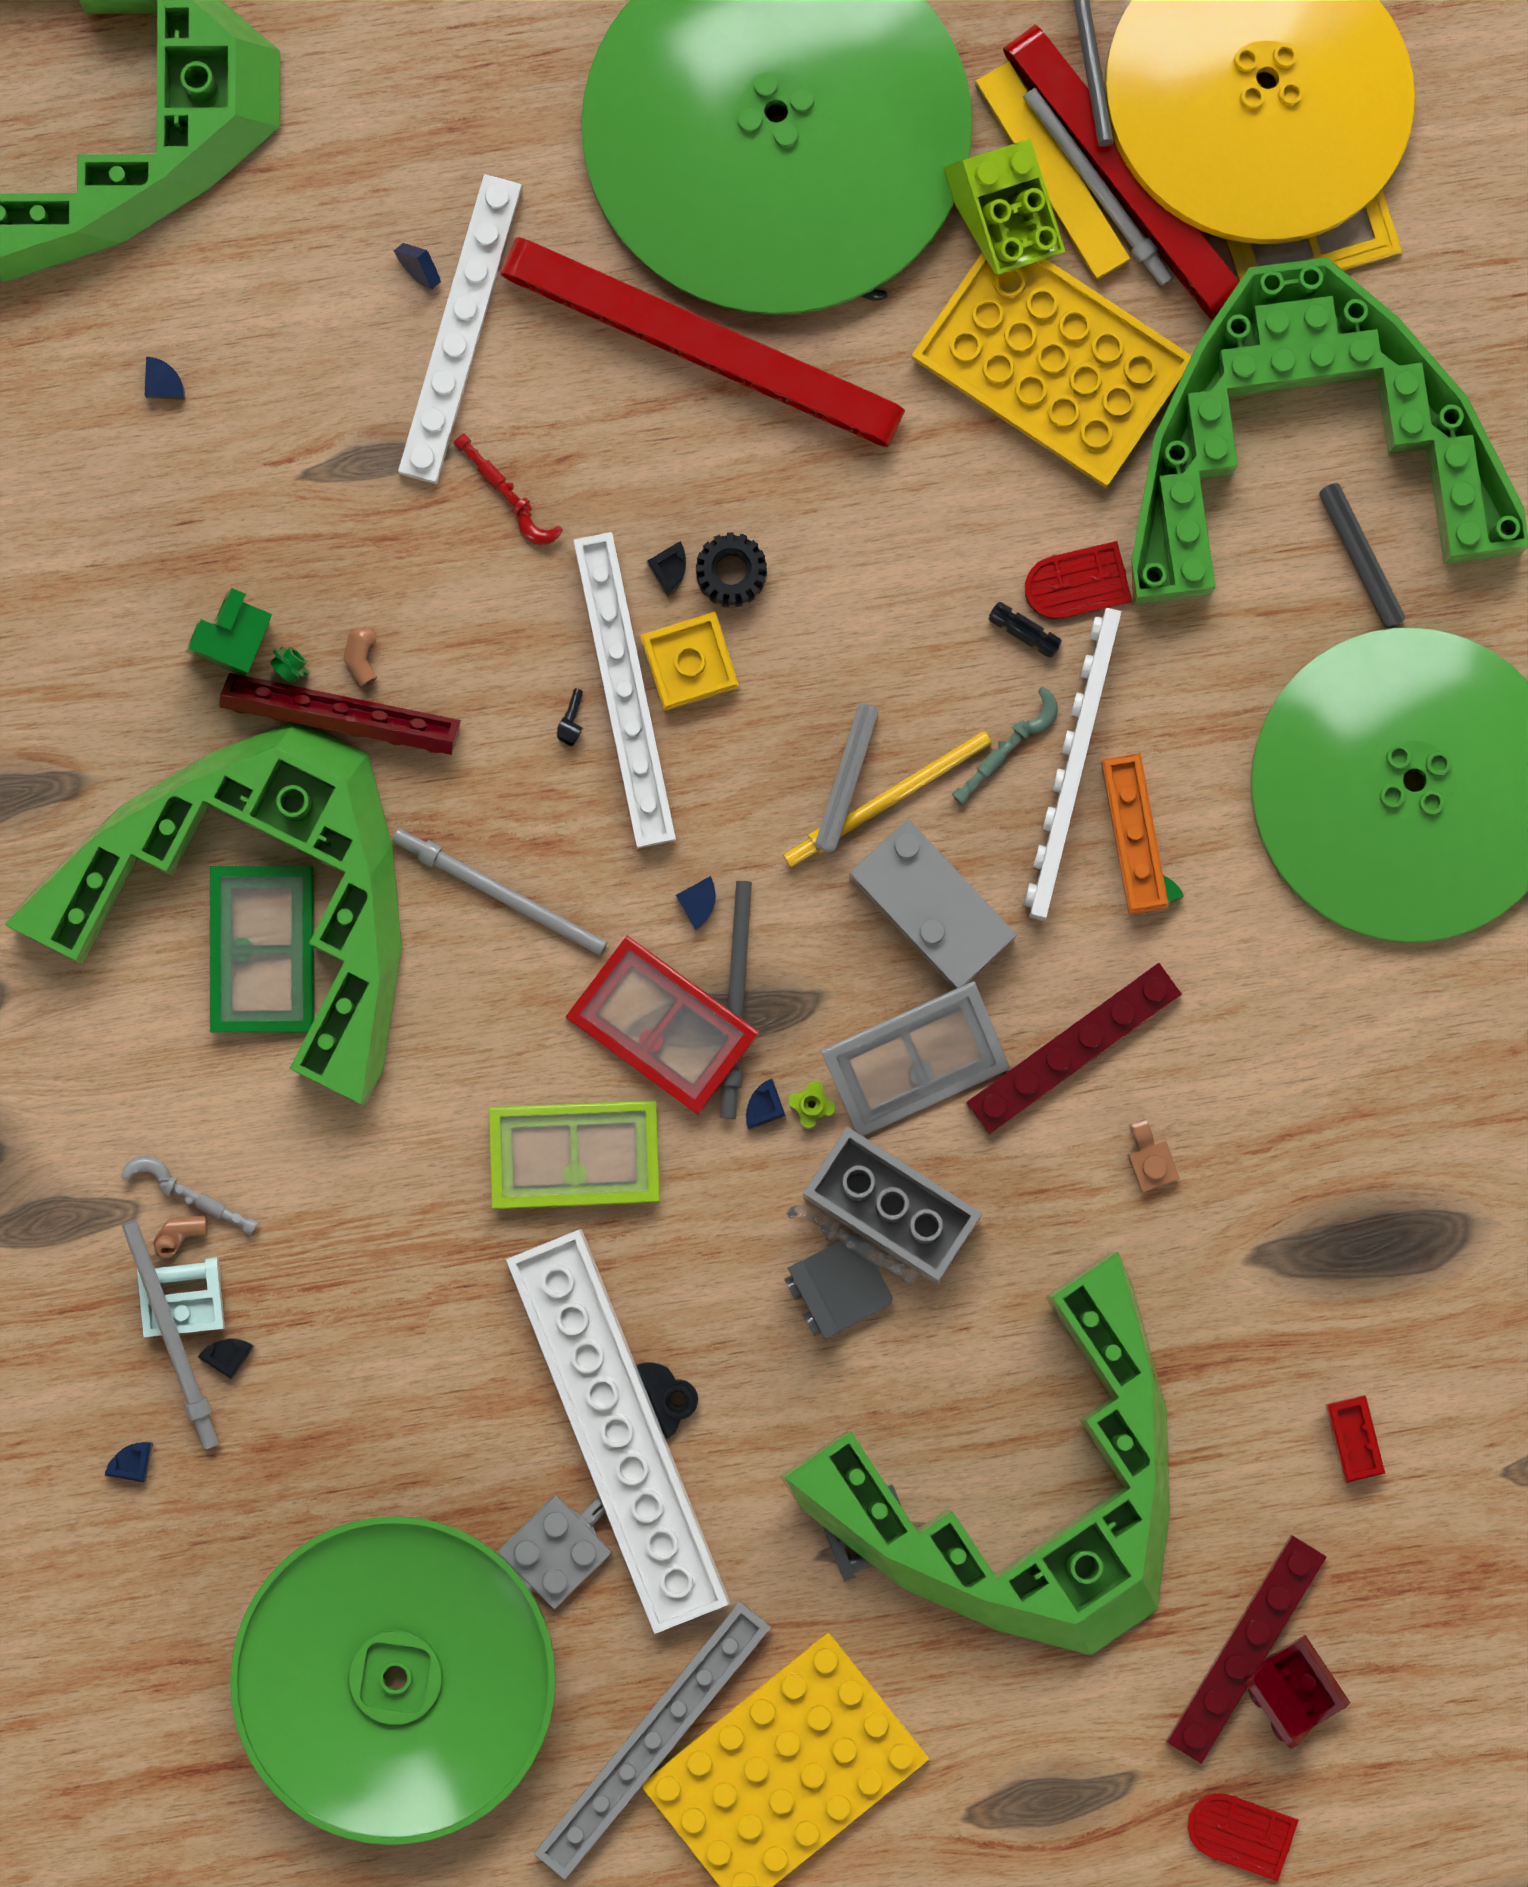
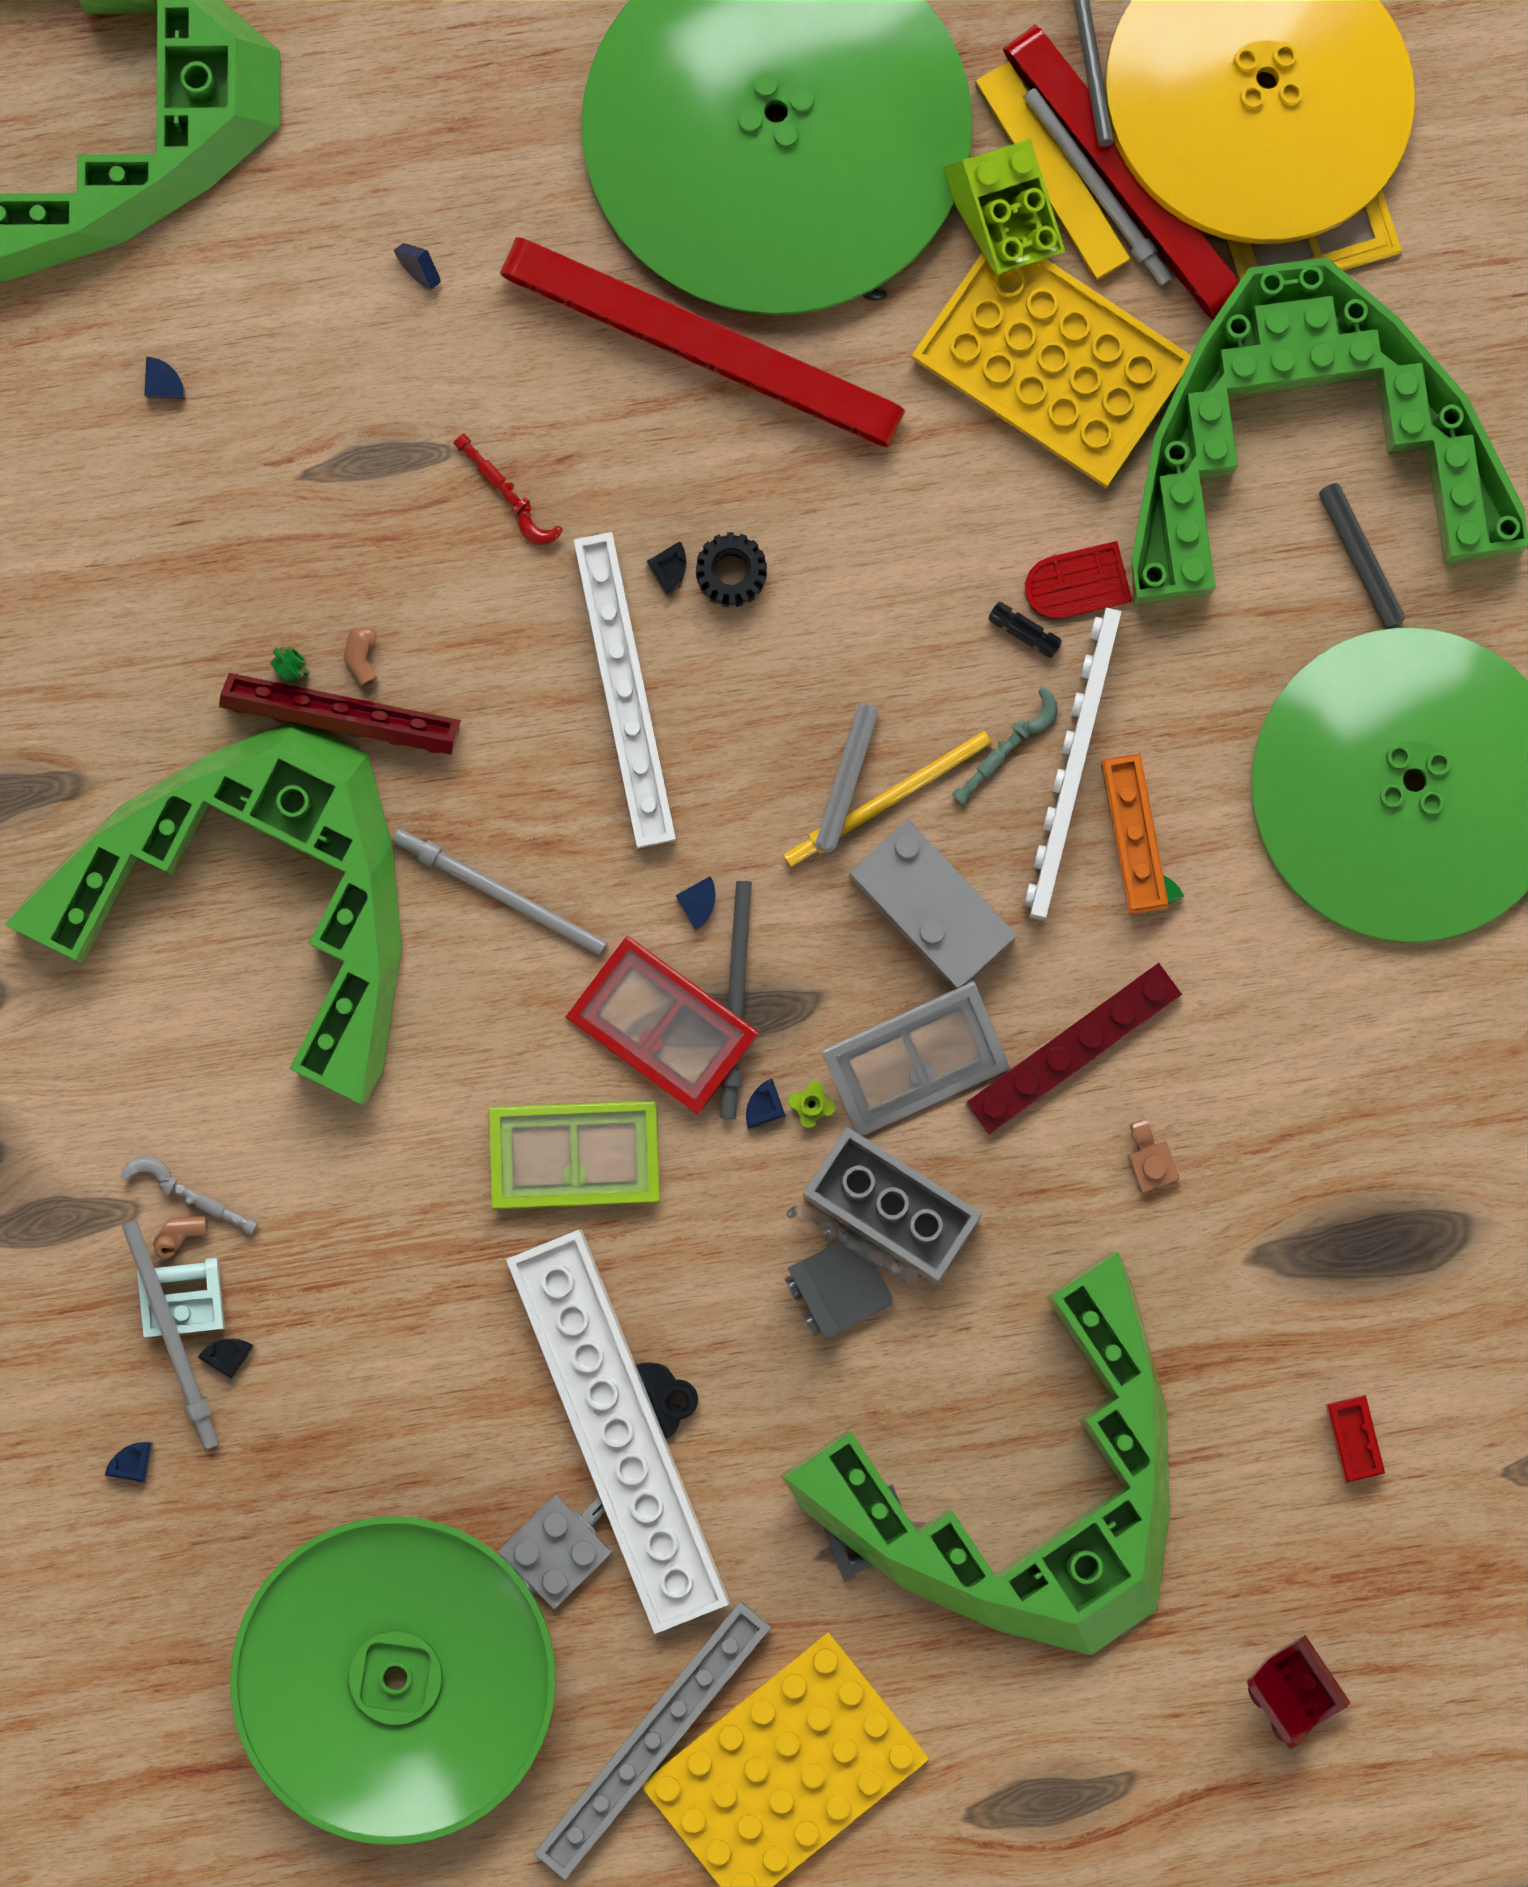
(233, 636): green plate -> none
(261, 949): clear door -> none
(460, 329): white plate -> none
(568, 730): black hand -> none
(689, 661): yellow plate -> none
(1241, 1833): red window -> none
(1246, 1648): dark red plate -> none

